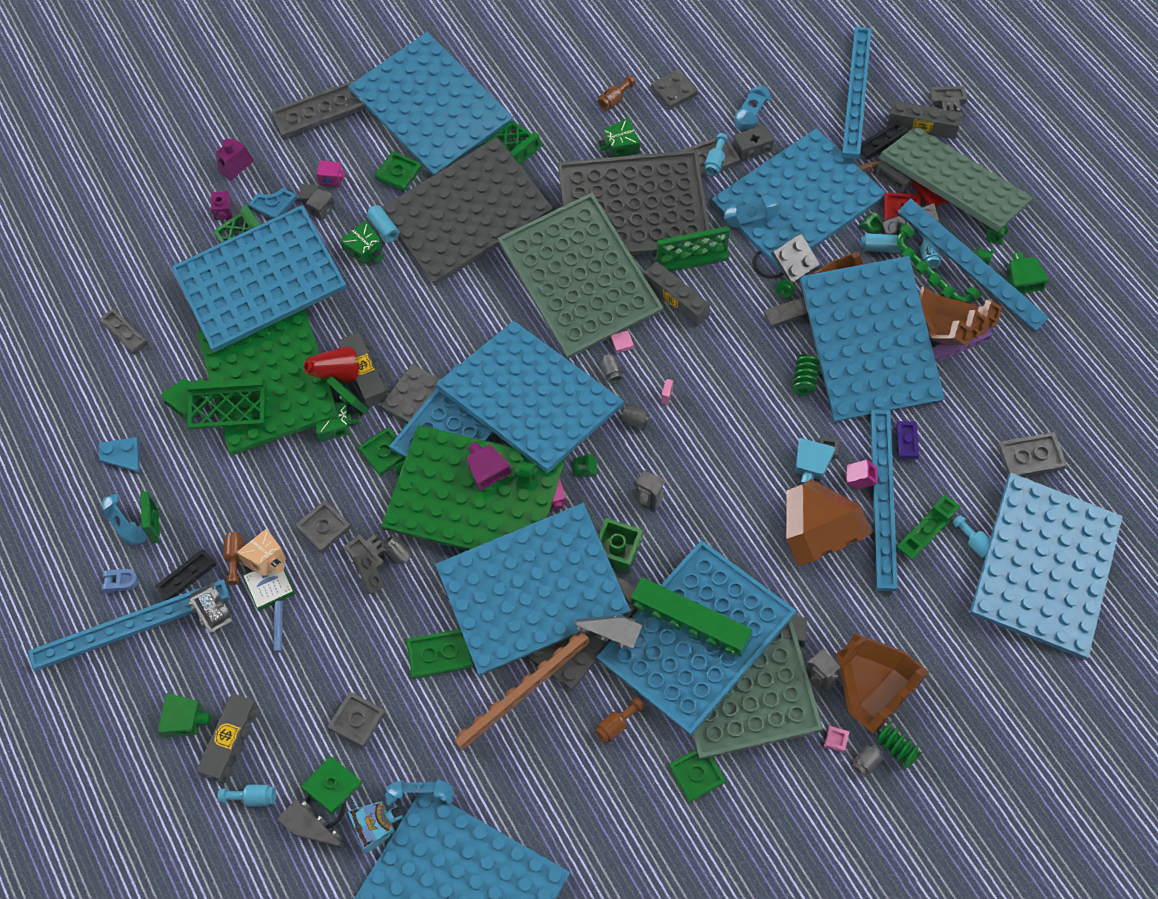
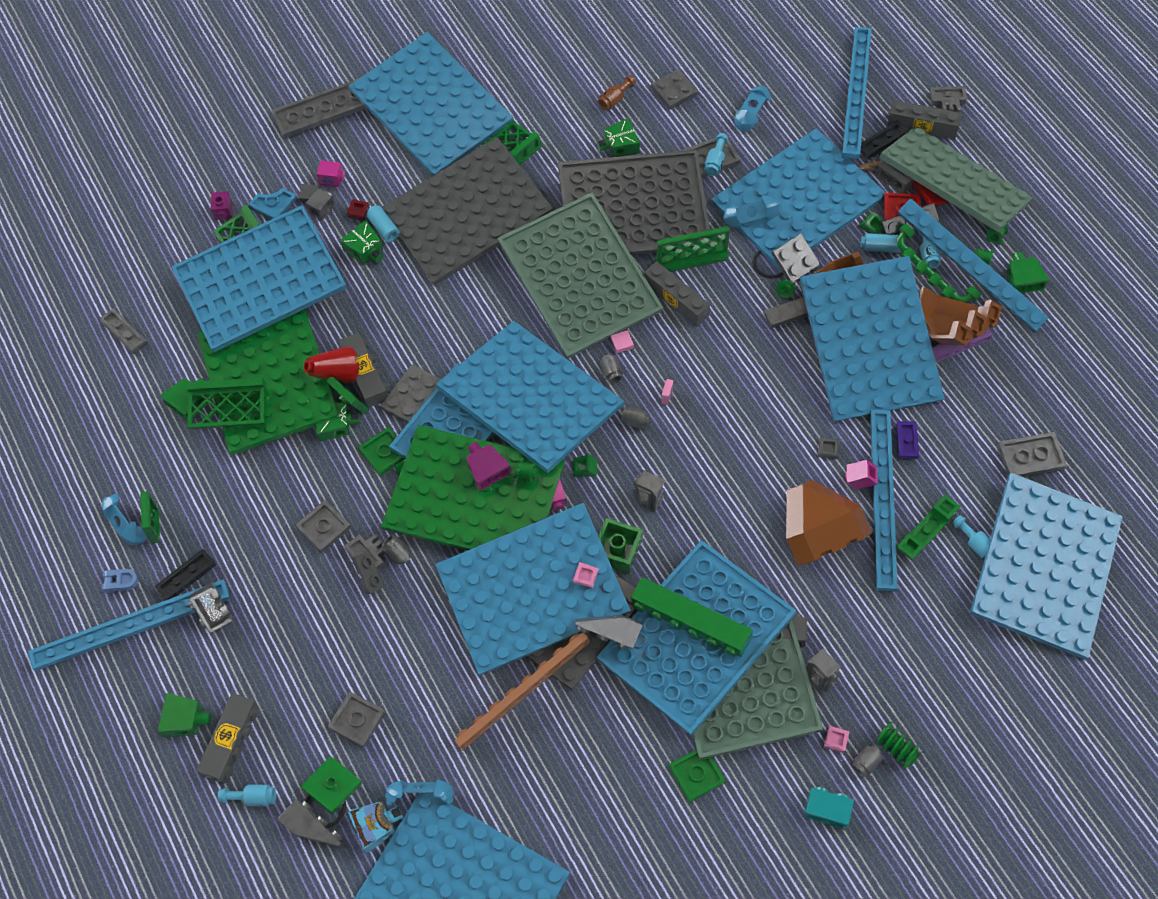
(121, 453): dark azure wing -> none
(232, 158): magenta torso -> none
(232, 543): dark orange piece -> none
(263, 554): light nougat torso -> none
(268, 588): white tile -> none
(278, 627): medium blue piece -> none
(358, 209): none -> dark red plate
(398, 171): green plate -> none
(438, 654): green tile -> none
(585, 575): none -> bright pink tile
(616, 722): dark orange piece -> none
(753, 142): dark grey brick -> none
(805, 375): green piece -> none
(812, 459): medium azure torso -> none
(829, 808): none -> teal brick
(876, 679): dark orange panel -> none

